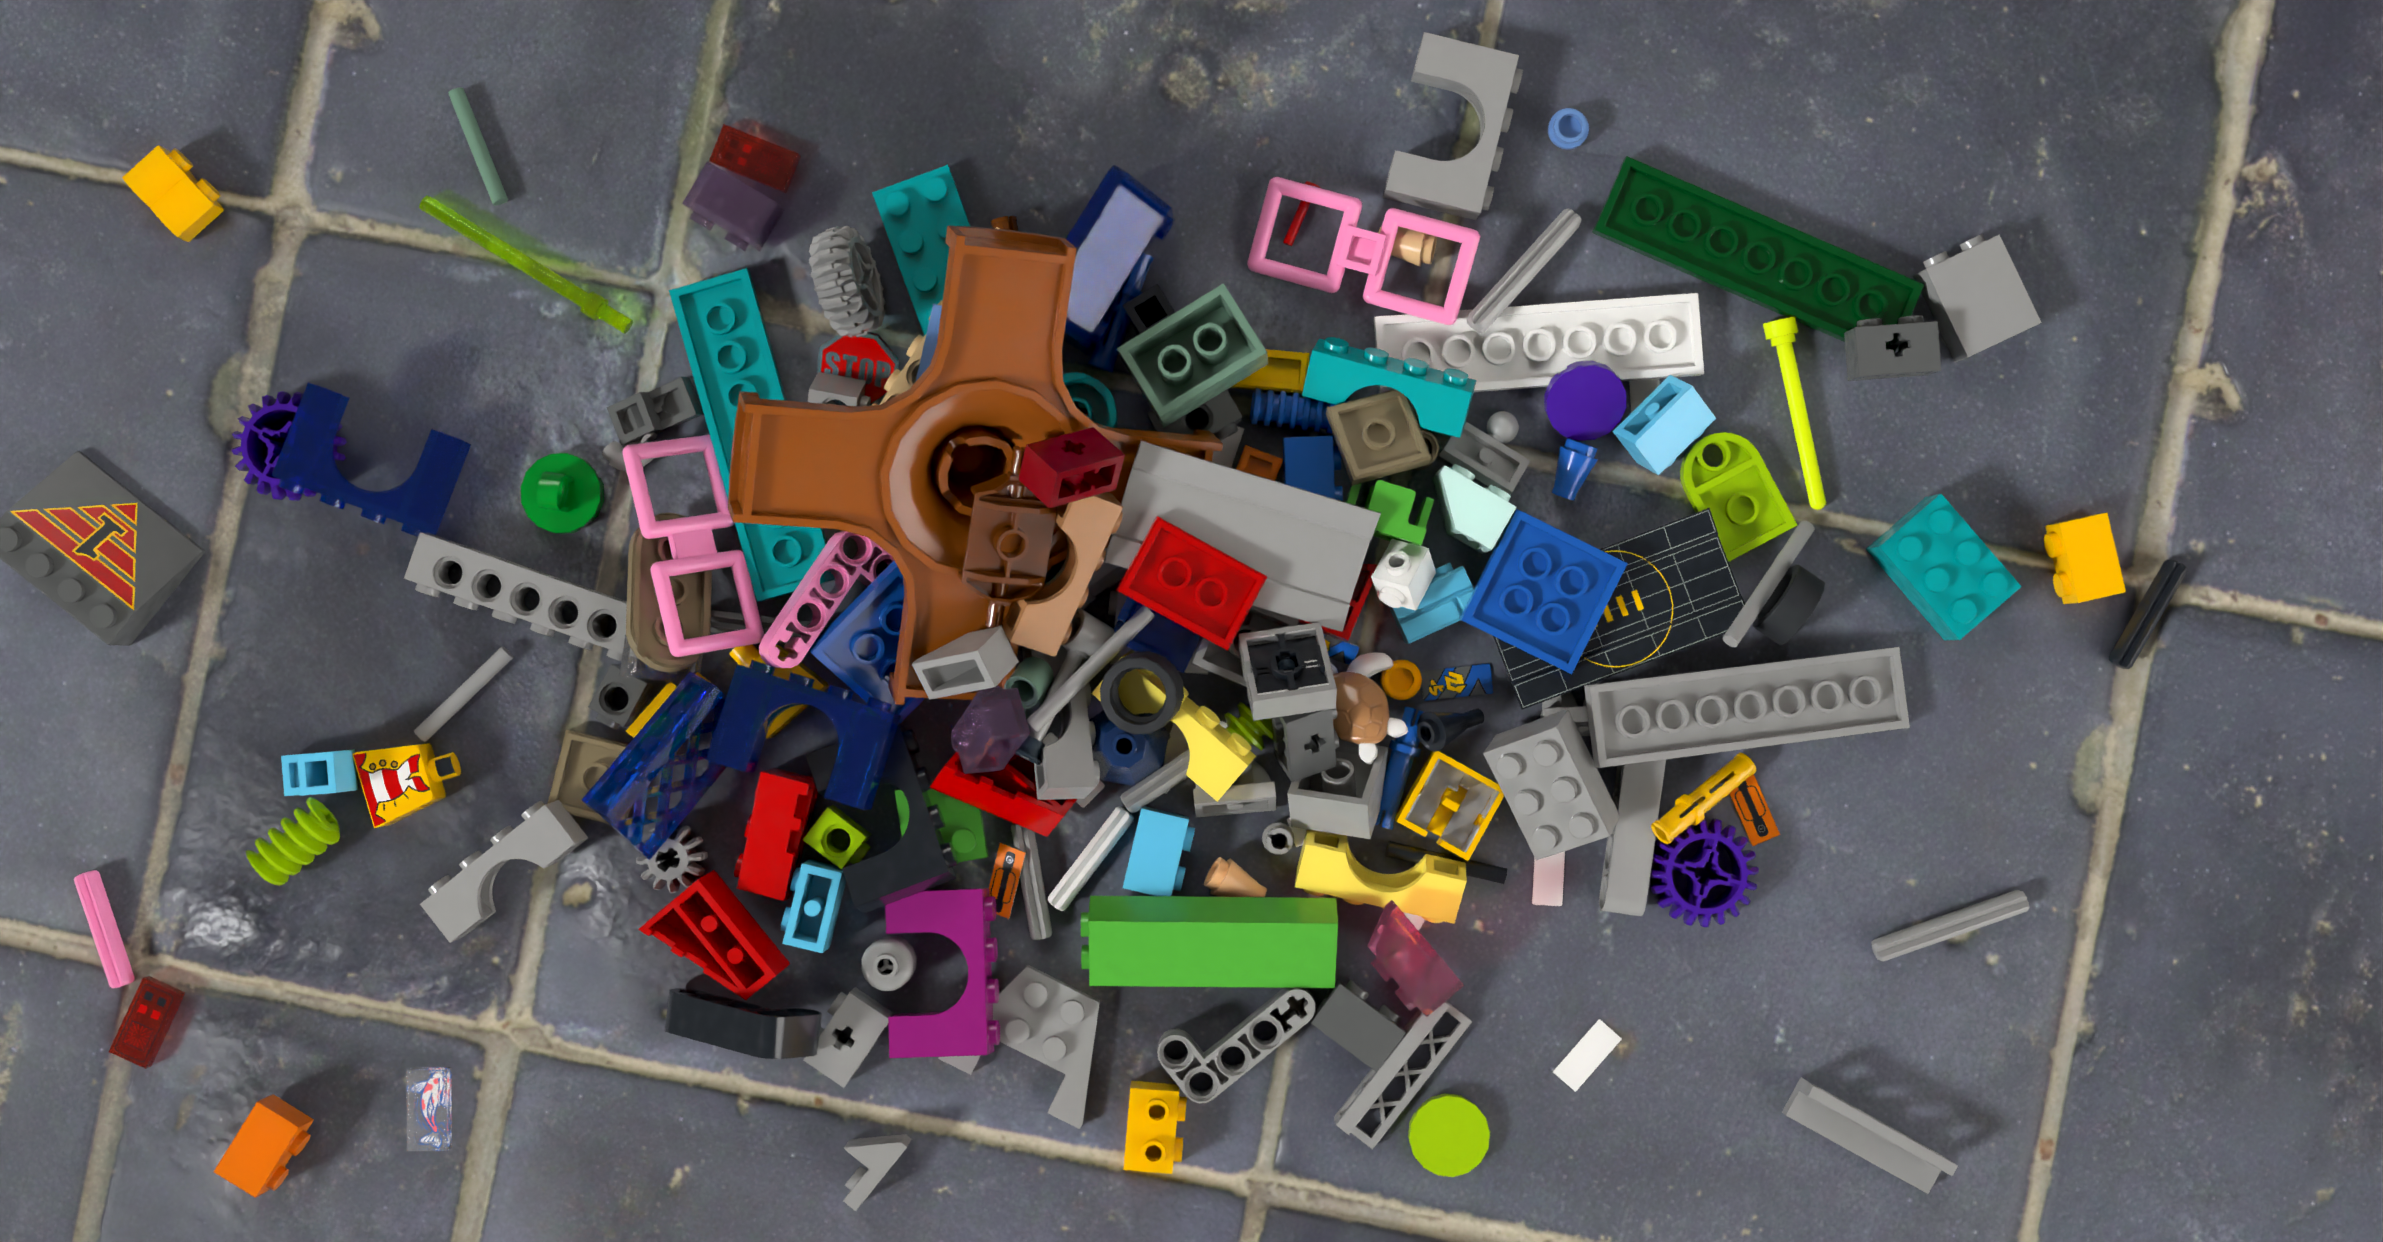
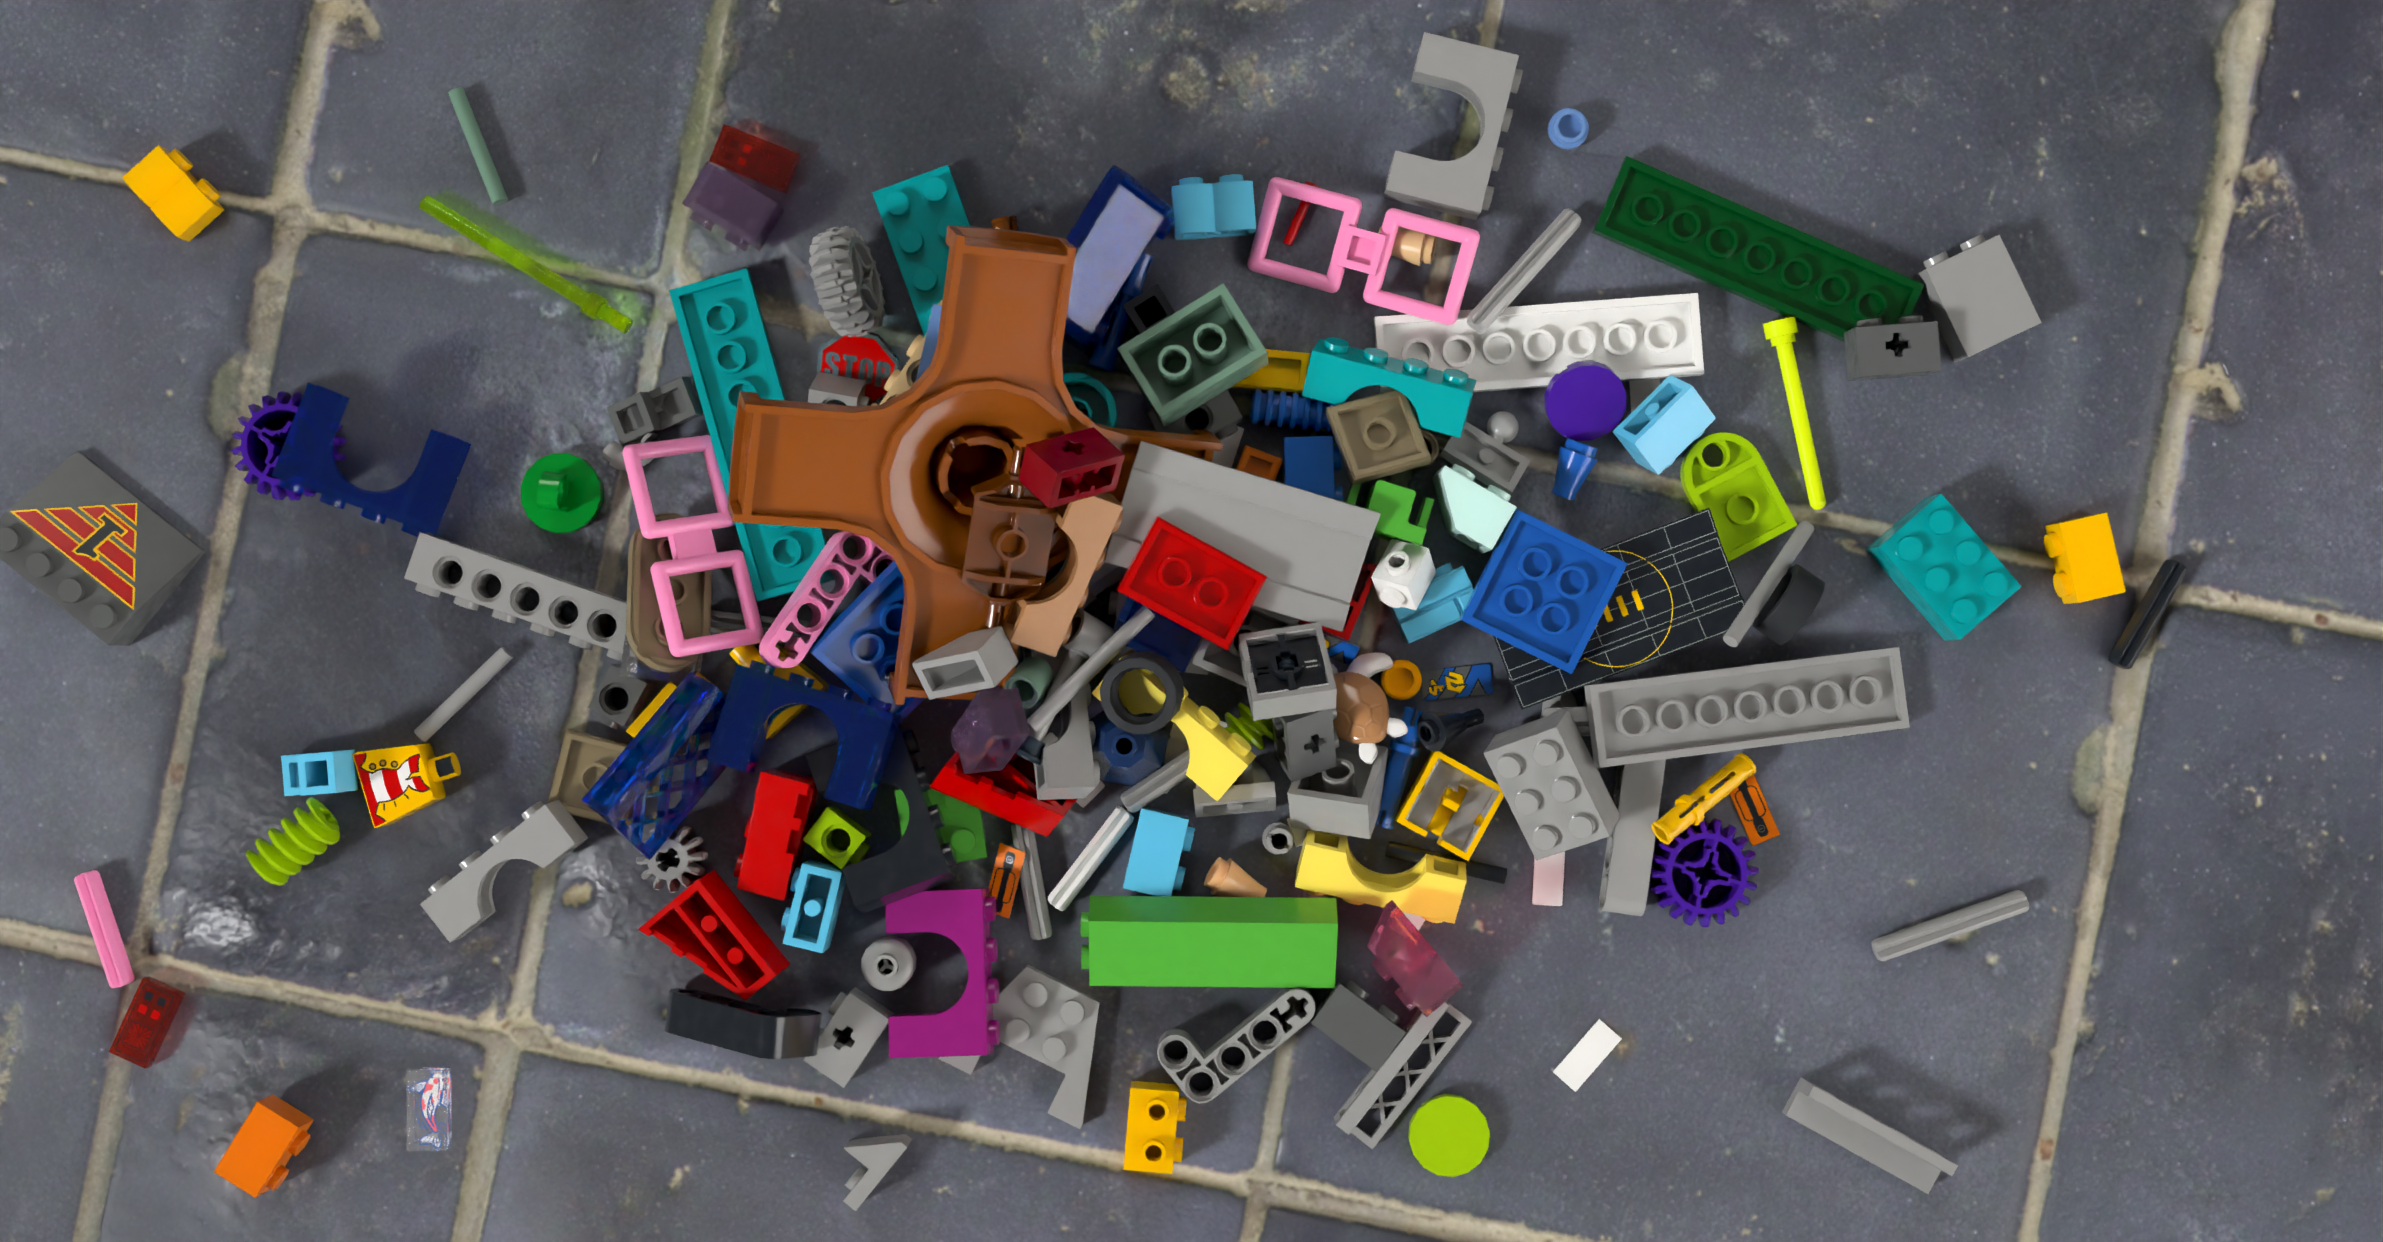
(1213, 208): none -> medium azure brick

